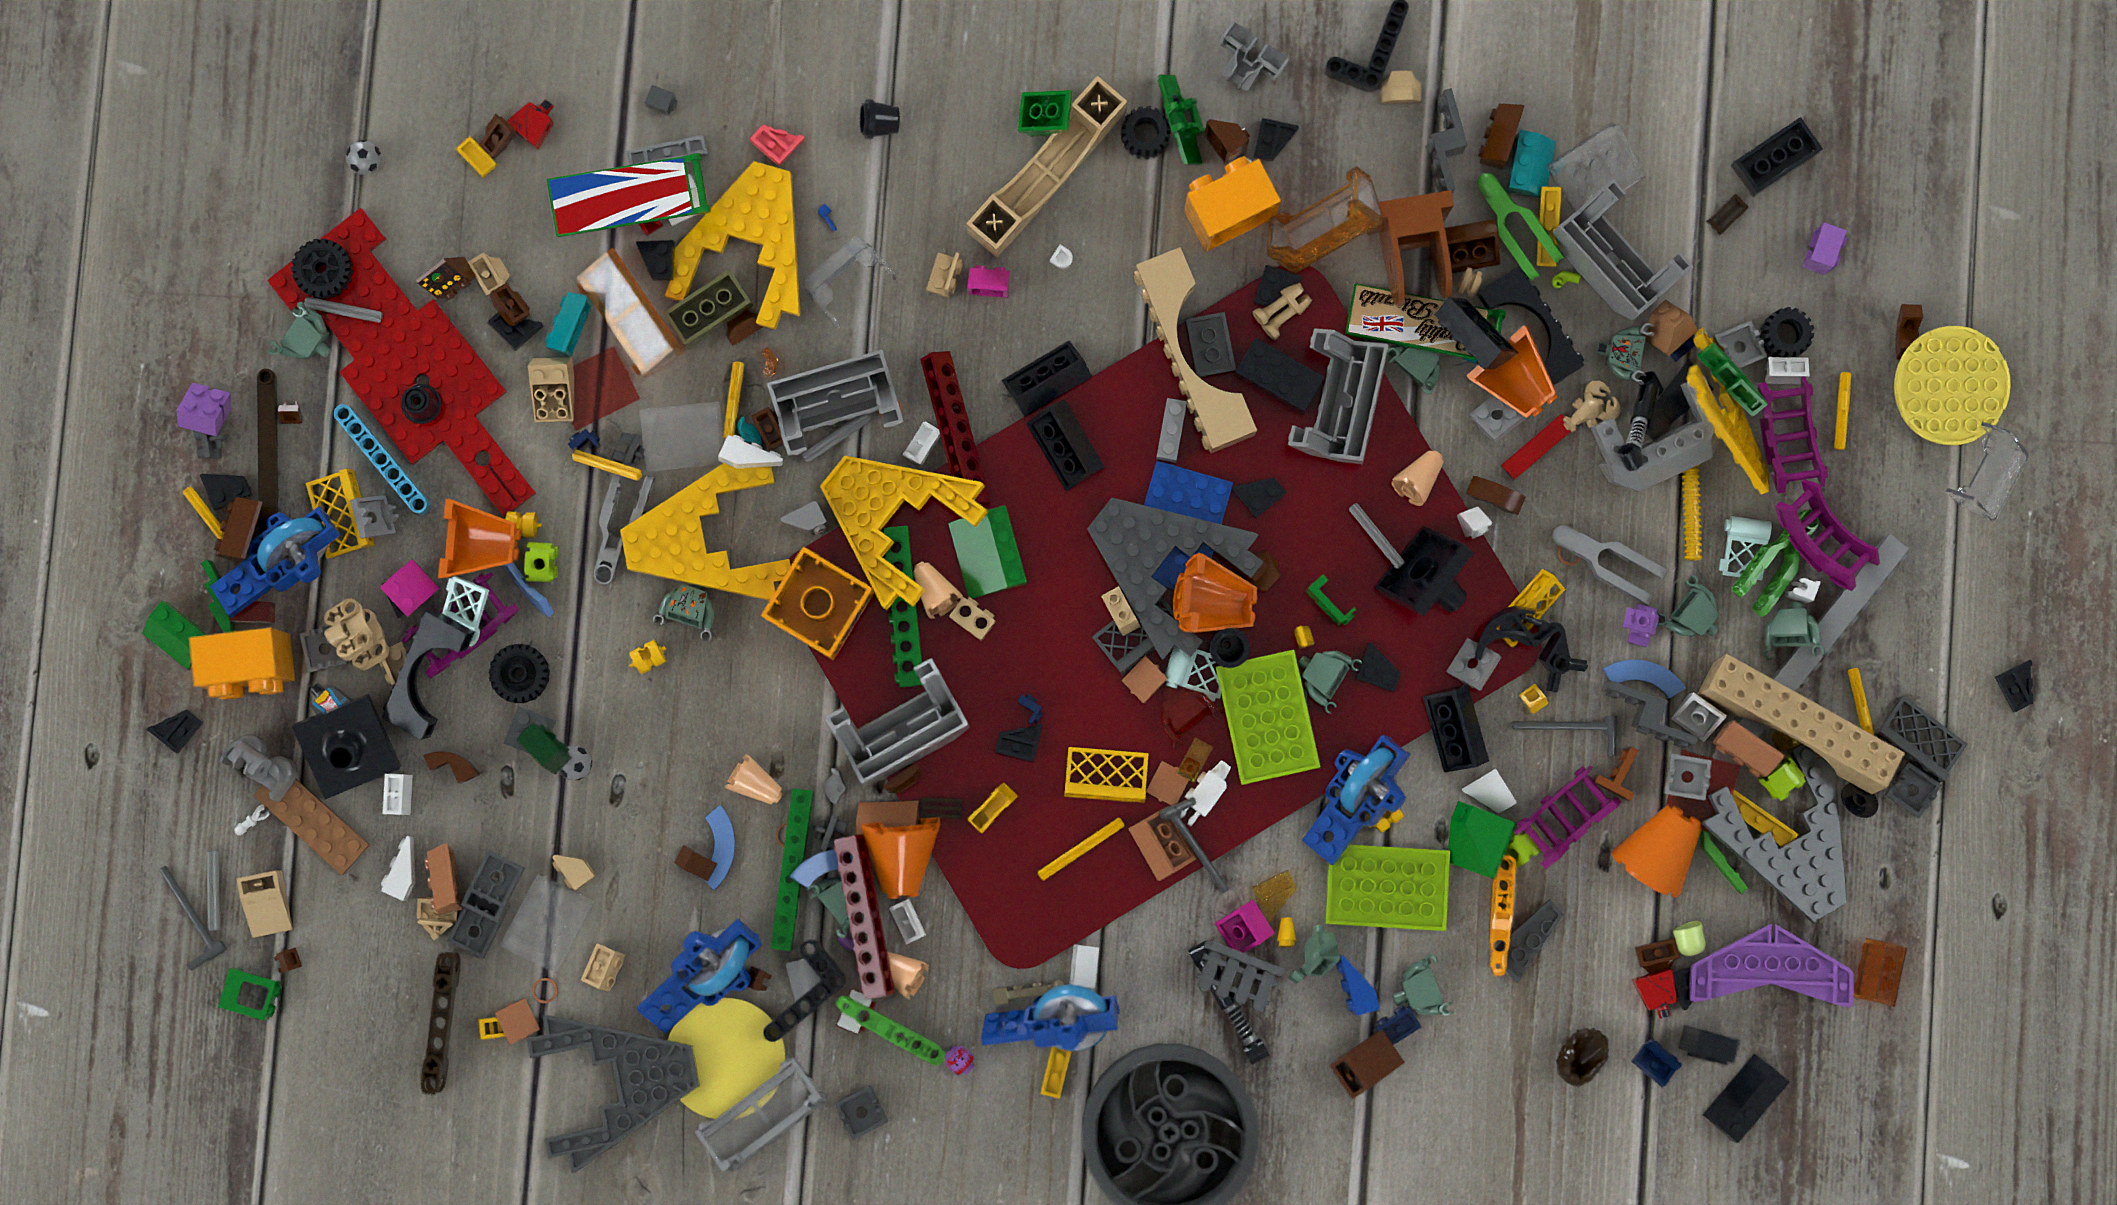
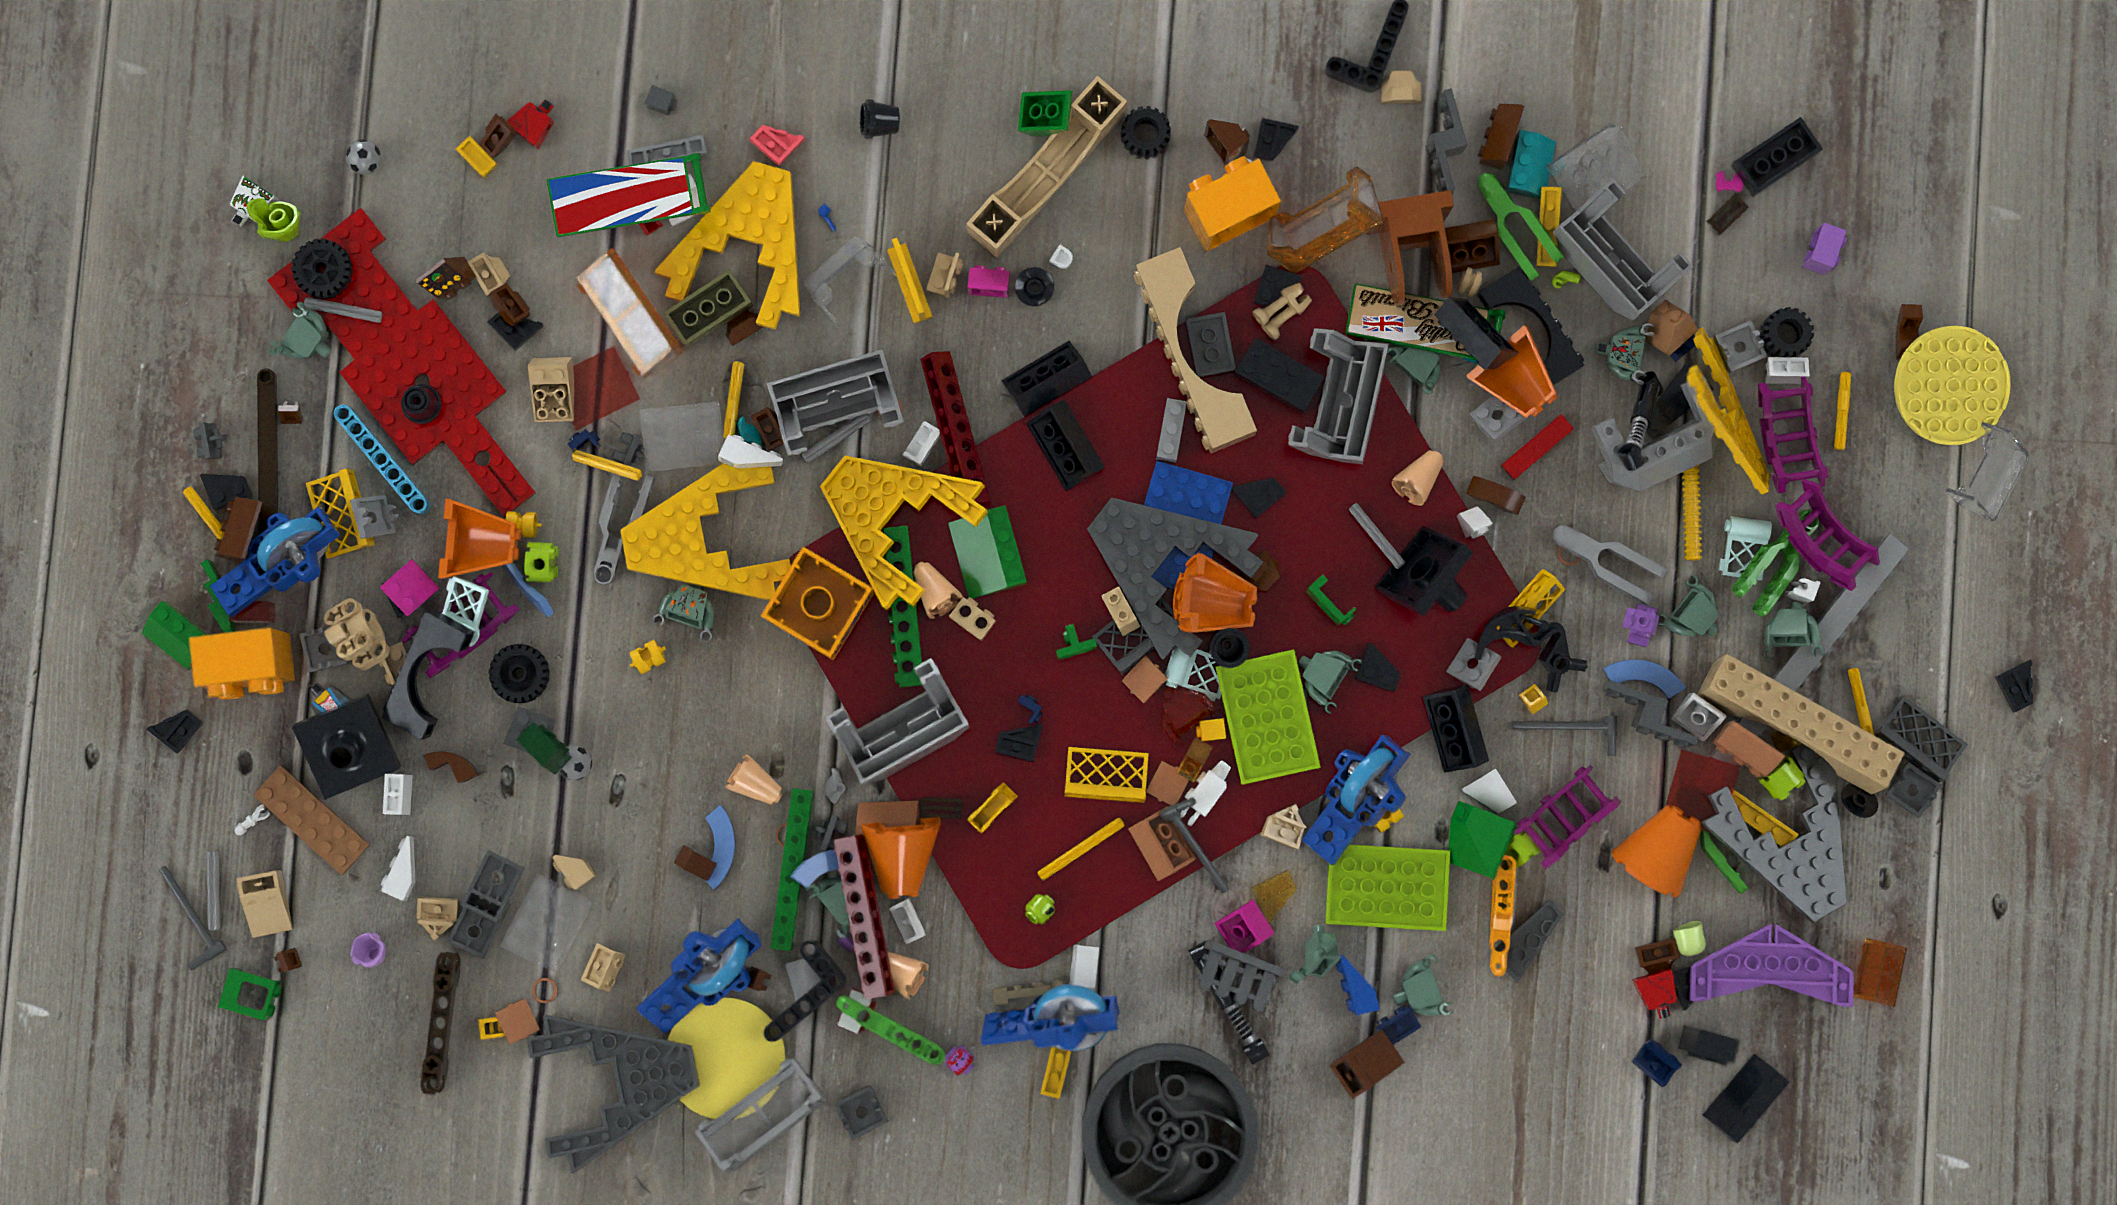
(204, 409): medium lavender piece -> none
(244, 193): none -> torso
(273, 773): light grey piece -> none
(275, 221): none -> lime head
(368, 950): none -> lavender cap
(443, 879): nougat slope -> none
(568, 324): teal slope -> none
(658, 258): black wing -> none
(771, 362): clear orange arm -> none
(807, 519): light grey slope -> none
(904, 780): reddish brown slope -> none
(909, 282): none -> yellow fence
(1031, 277): none -> black dish
(1039, 909): none -> lime head
(1075, 647): none -> green bracket
(1183, 132): green piece -> none
(1211, 730): none -> yellow brick
(1242, 71): light grey piece -> none
(1285, 827): none -> tan slope
(1286, 933): yellow cone -> none
(1303, 636): yellow slope -> none
(1582, 1056): dark brown hair -> none
(1592, 407): tan animal -> none
(1618, 775): dark orange bracket -> none
(1701, 774): light grey piece -> none
(1721, 183): none -> dark pink piece
(1732, 379): green slope -> none

